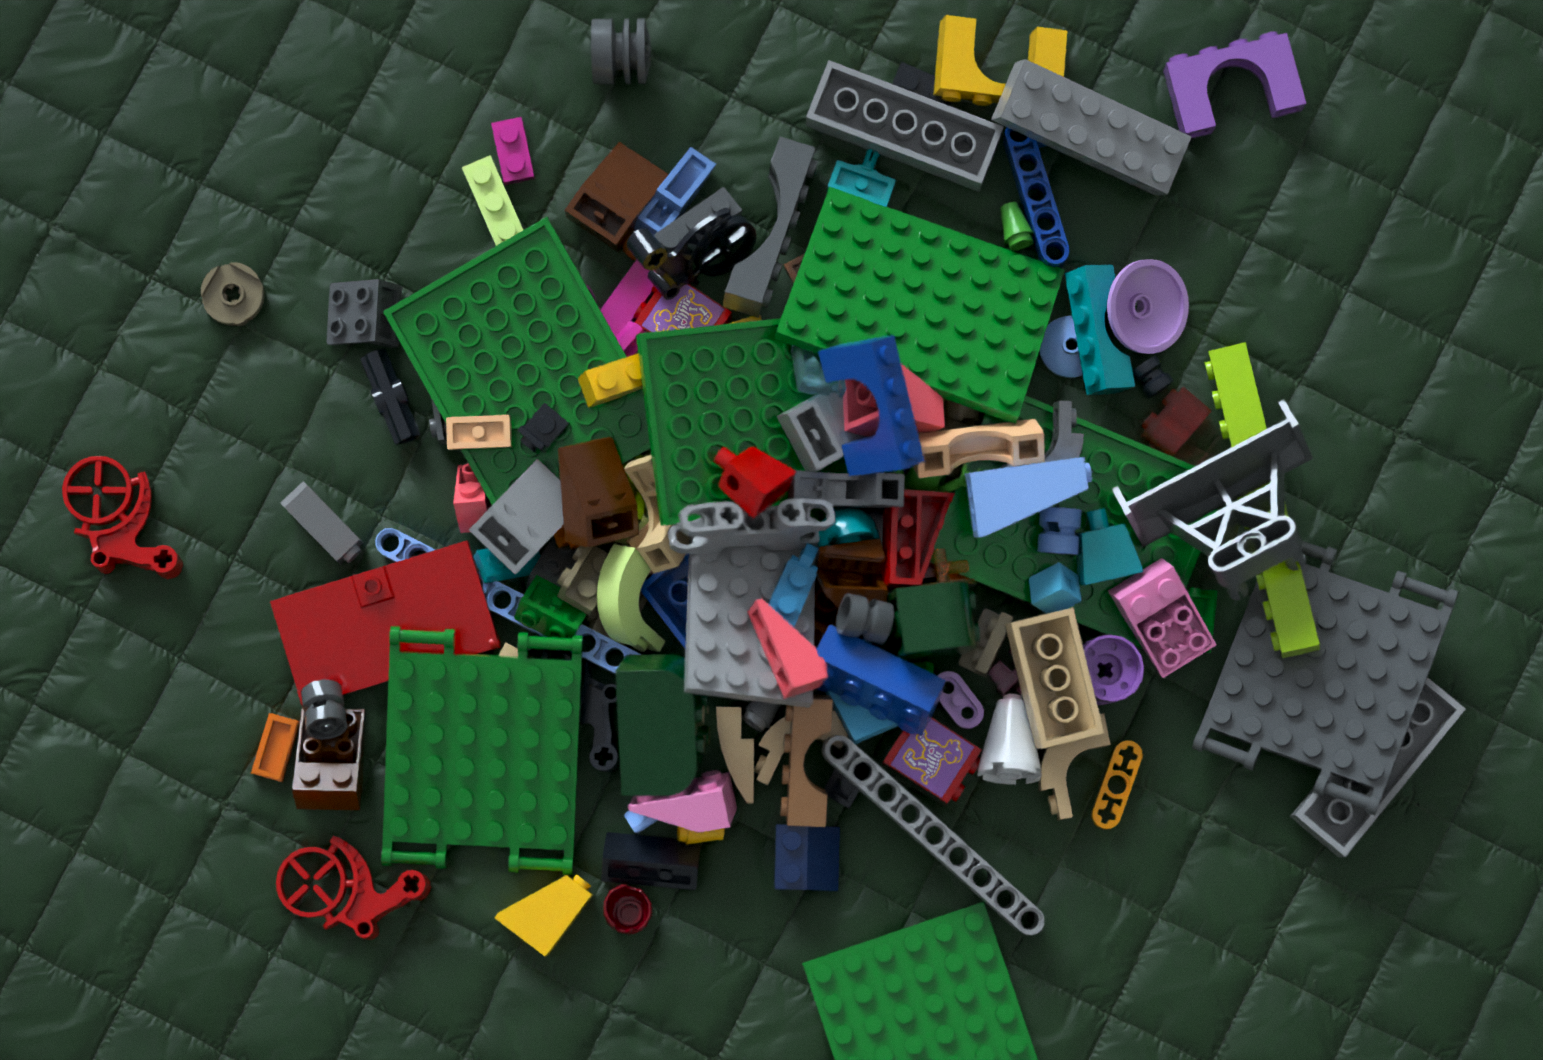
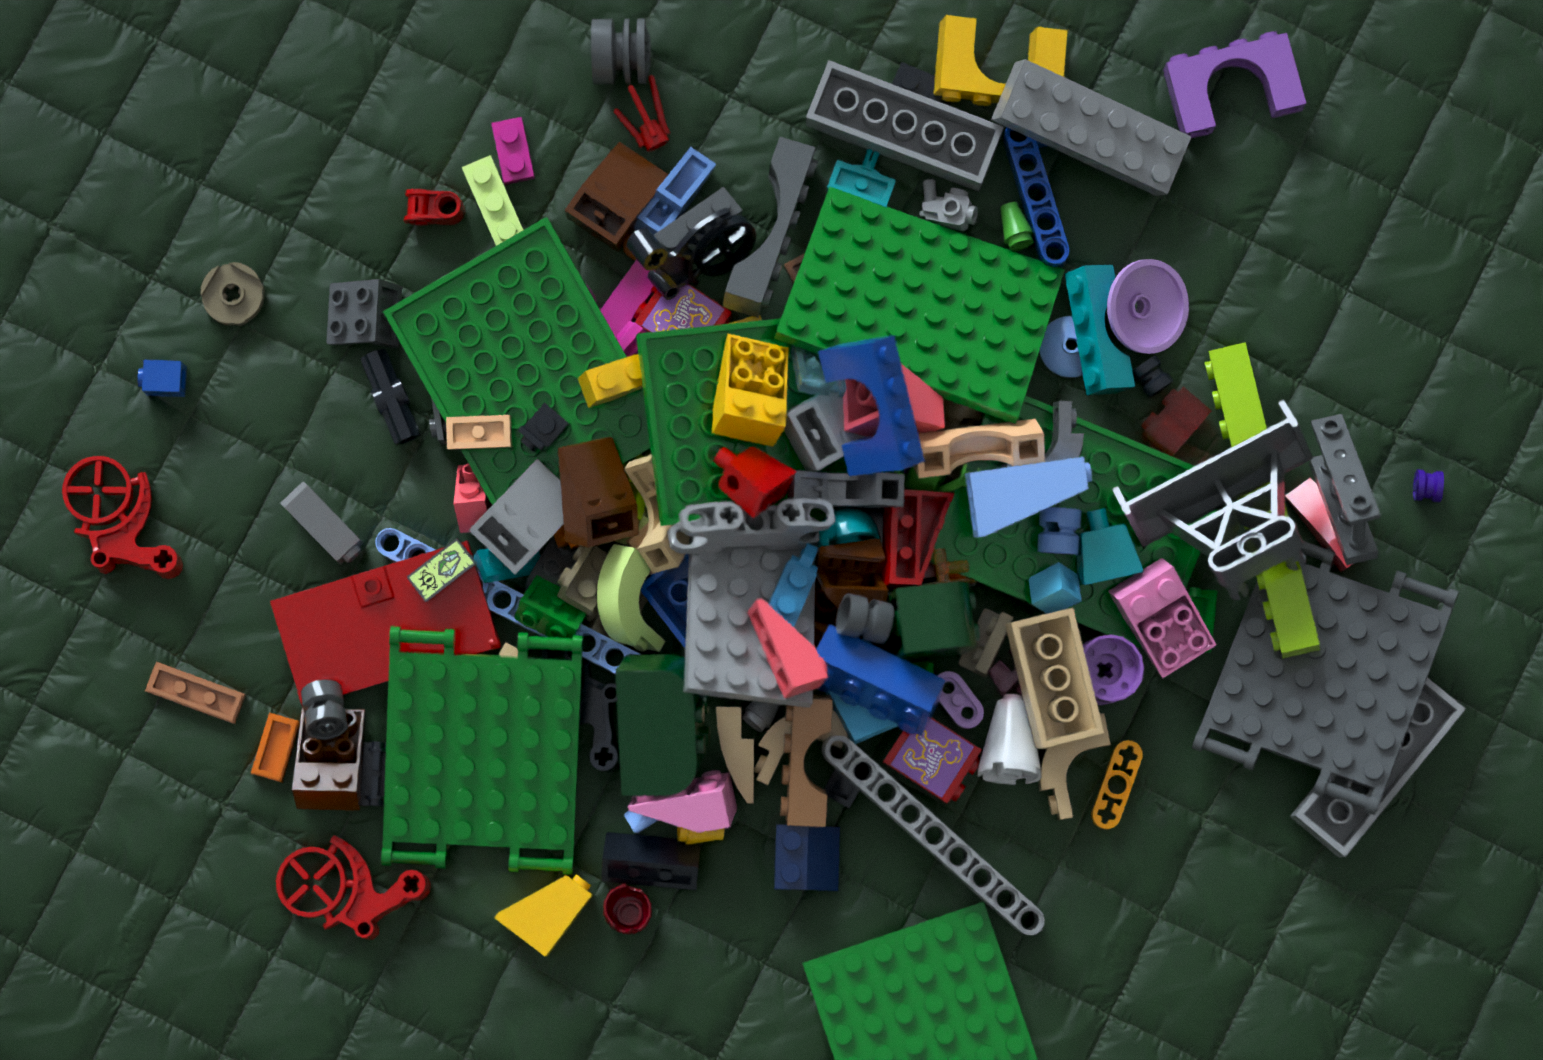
(163, 378): none -> blue brick
(195, 692): none -> nougat tile
(373, 774): none -> black hinge
(426, 207): none -> red piece
(441, 570): none -> tile
(652, 134): none -> red plant
(751, 391): none -> yellow slope
(950, 211): none -> light grey piece
(1311, 509): none -> coral slope
(1344, 489): none -> dark grey fence
(1428, 485): none -> dark purple wheel

